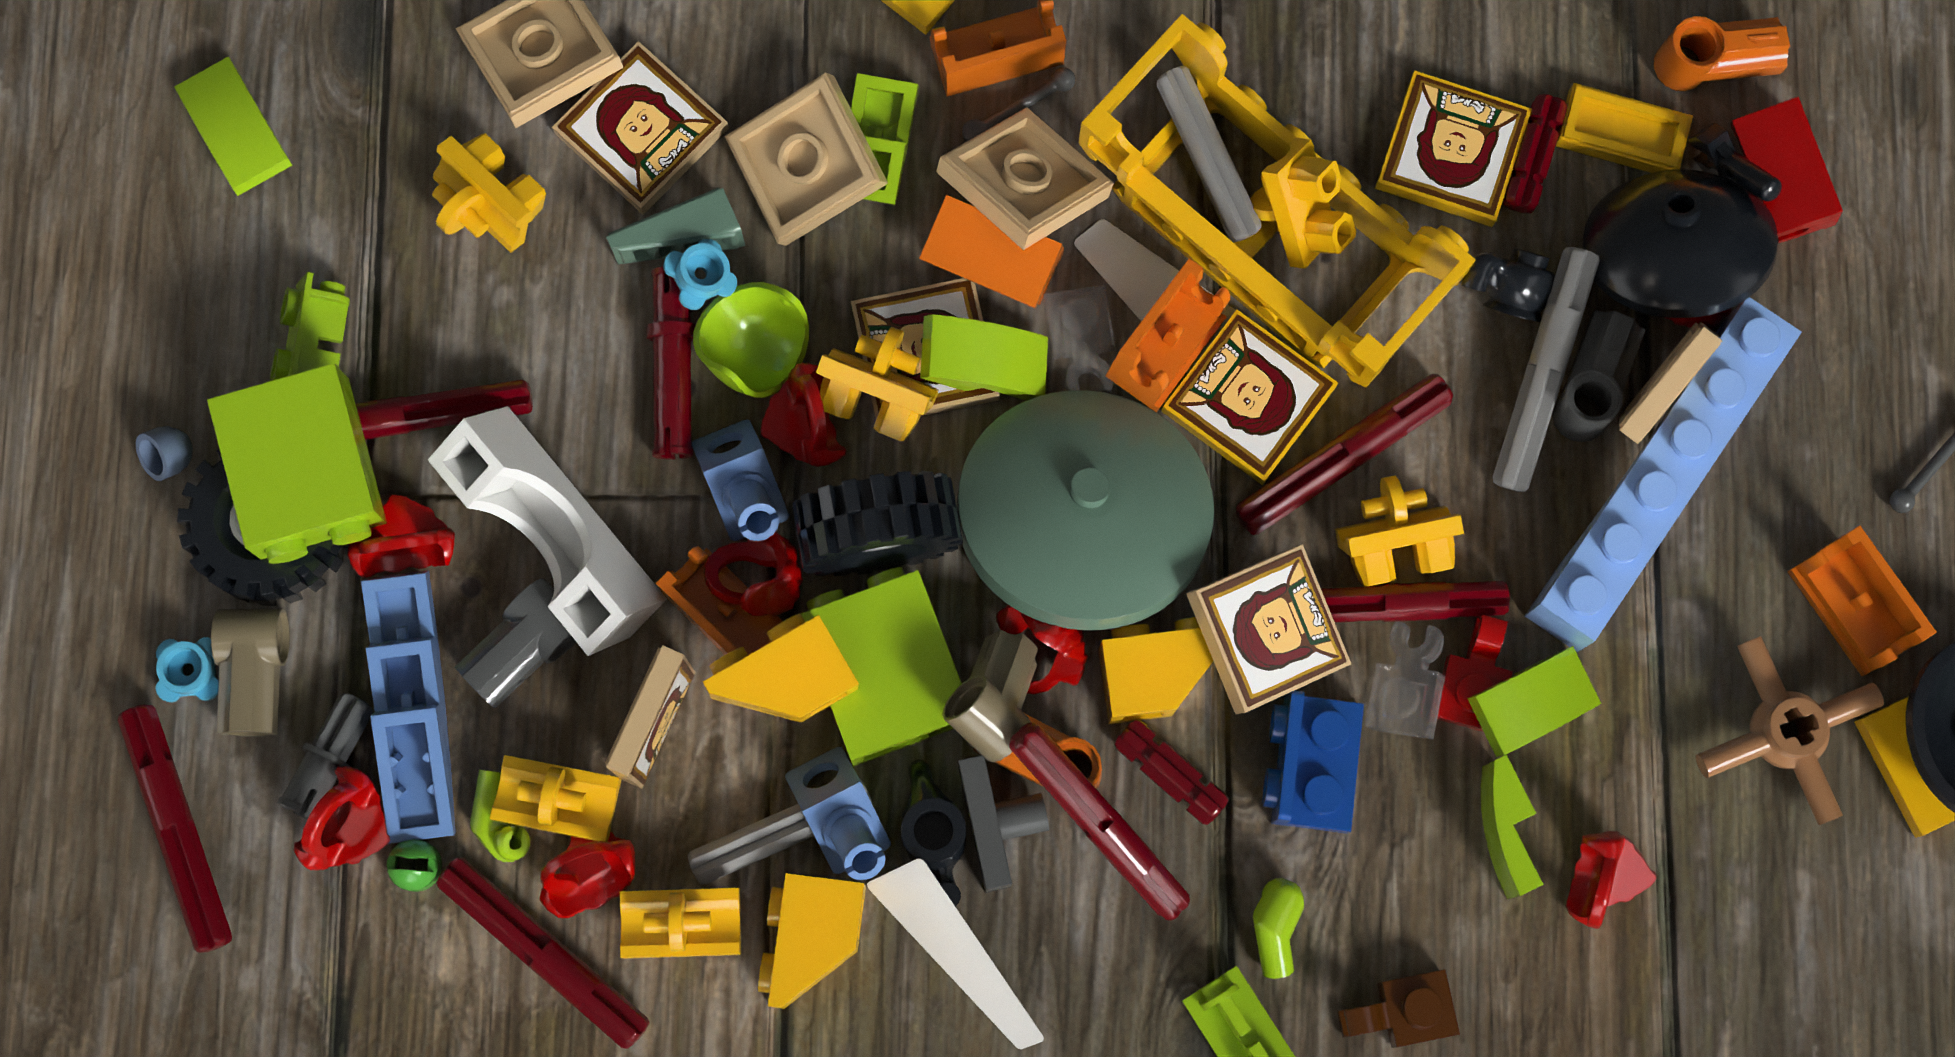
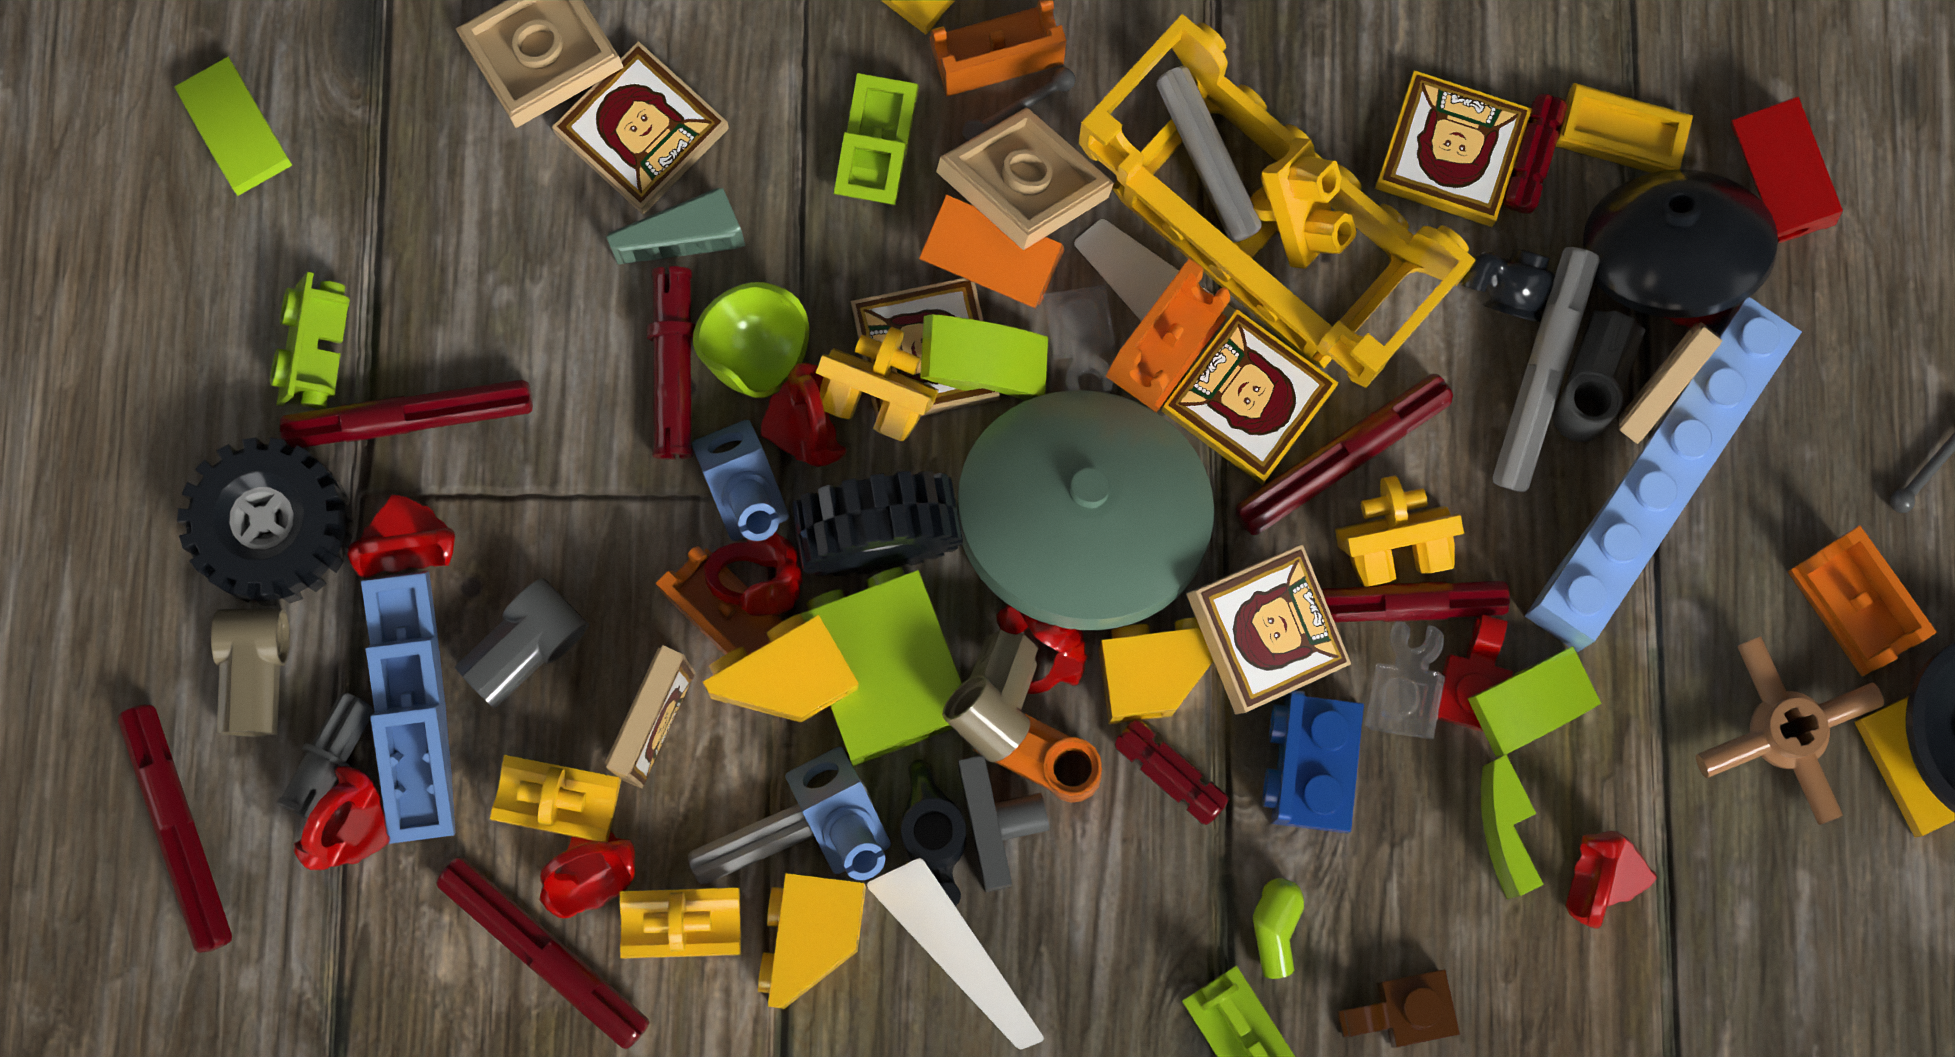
(164, 452): sand blue hinge -> none
(173, 657): medium azure plate -> none
(297, 464): lime brick -> none
(414, 879): bright green hinge -> none
(477, 198): yellow hips -> none
(501, 840): lime arm -> none
(504, 471): white arch -> none
(711, 259): medium azure plate -> none
(806, 159): tan tile -> none
(1099, 821): dark red axle -> none
(1721, 158): black bar -> none
(1723, 50): orange piece -> none

